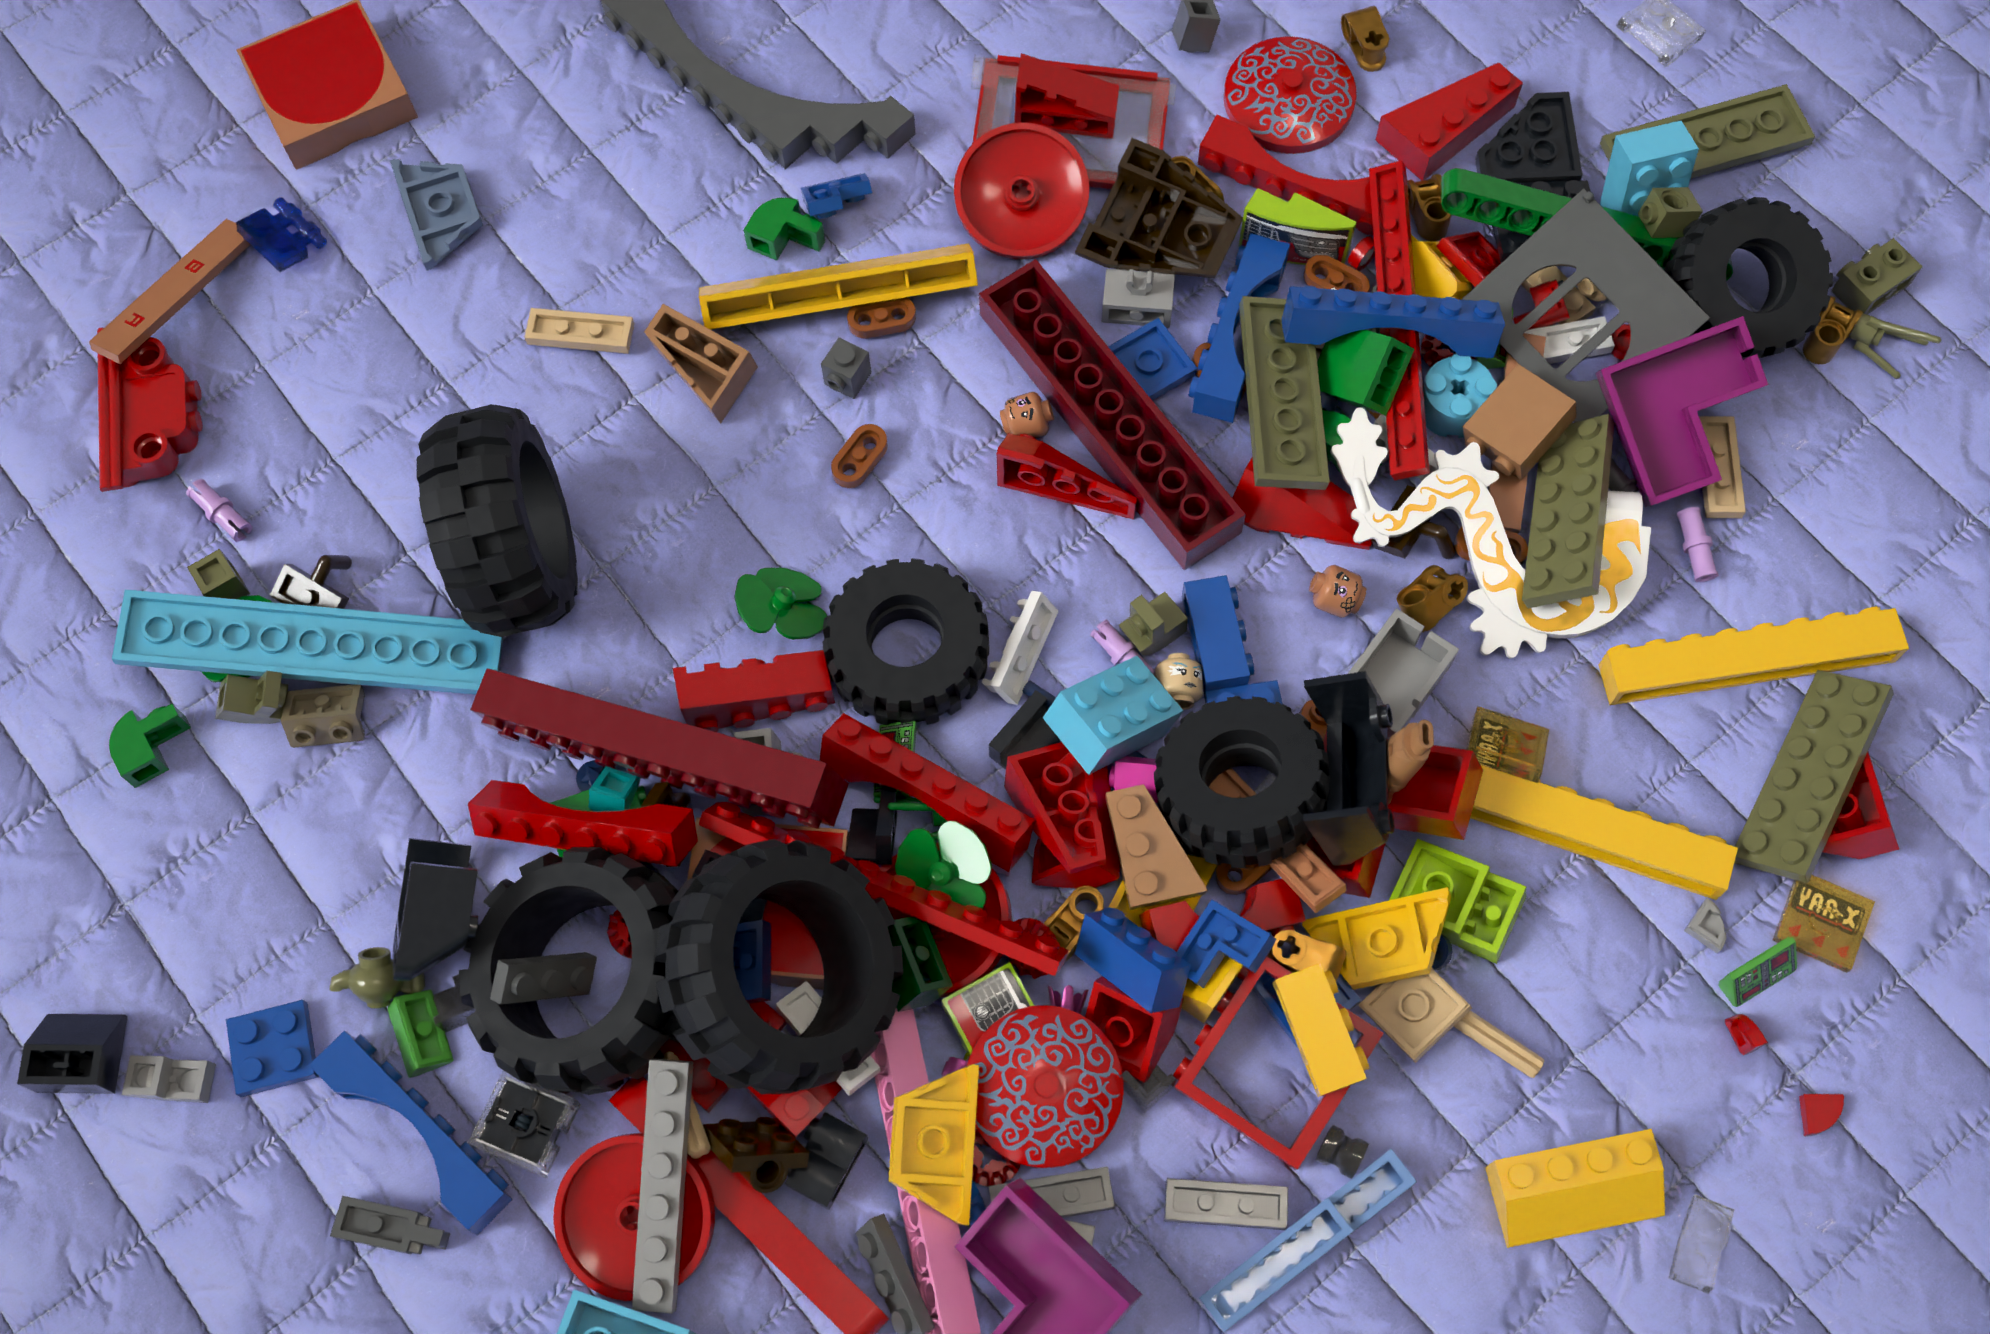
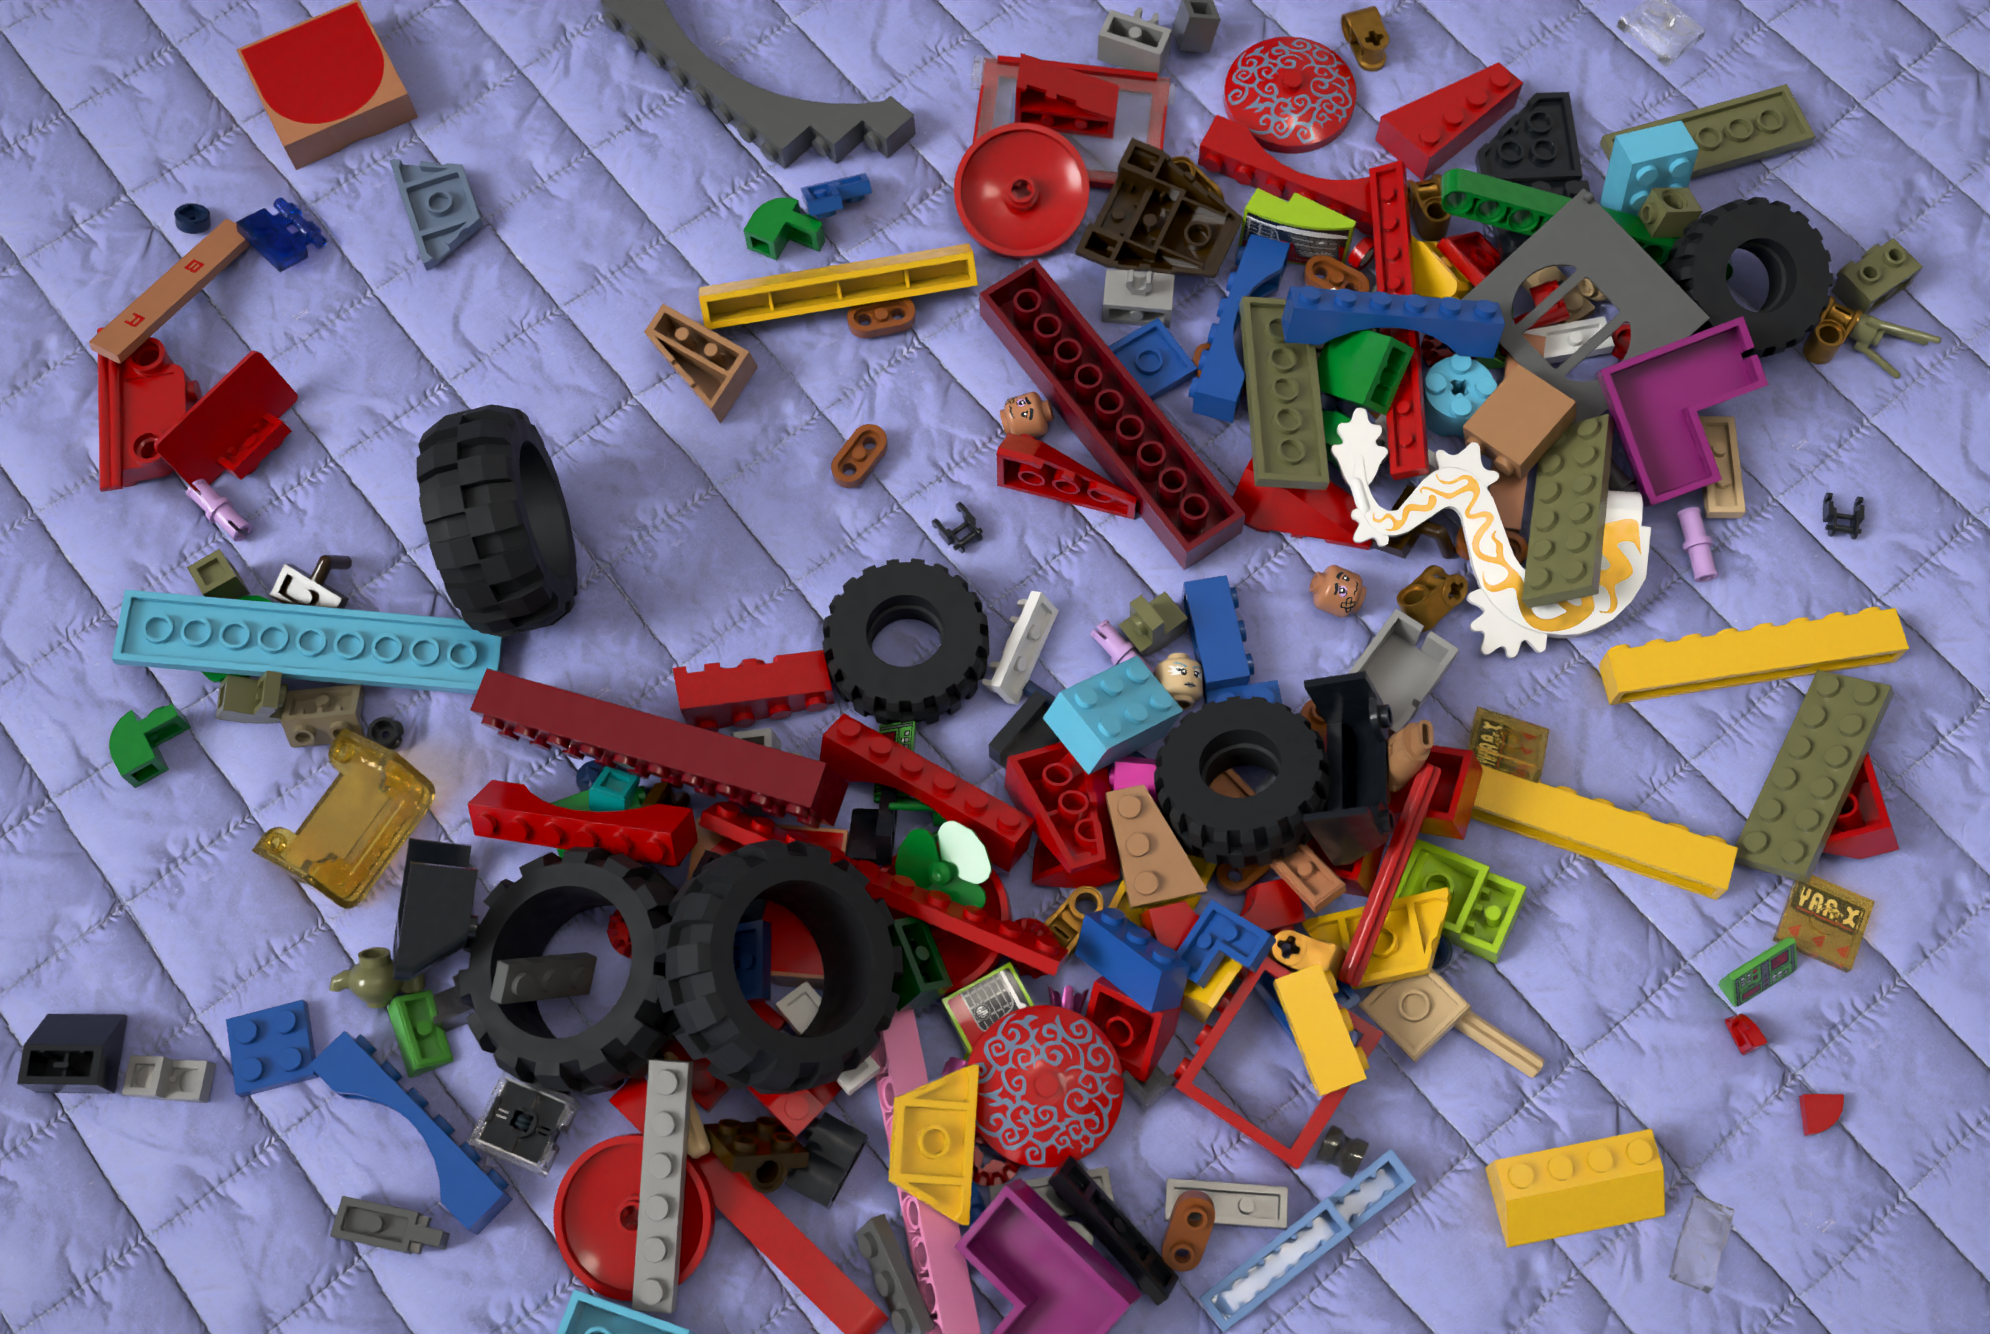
(192, 218): none -> dark blue tile
(230, 424): none -> red bracket
(354, 824): none -> clear yellow windscreen
(383, 725): none -> black plate
(579, 330): tan plate -> none
(773, 599): green piece -> none
(846, 368): dark grey brick -> none
(950, 536): none -> black piece
(1113, 1230): none -> black plate
(1134, 42): none -> light grey brick
(1188, 1233): none -> dark orange plate
(1390, 875): none -> red axle
(1708, 926): light grey tile -> none
(1830, 516): none -> black piece

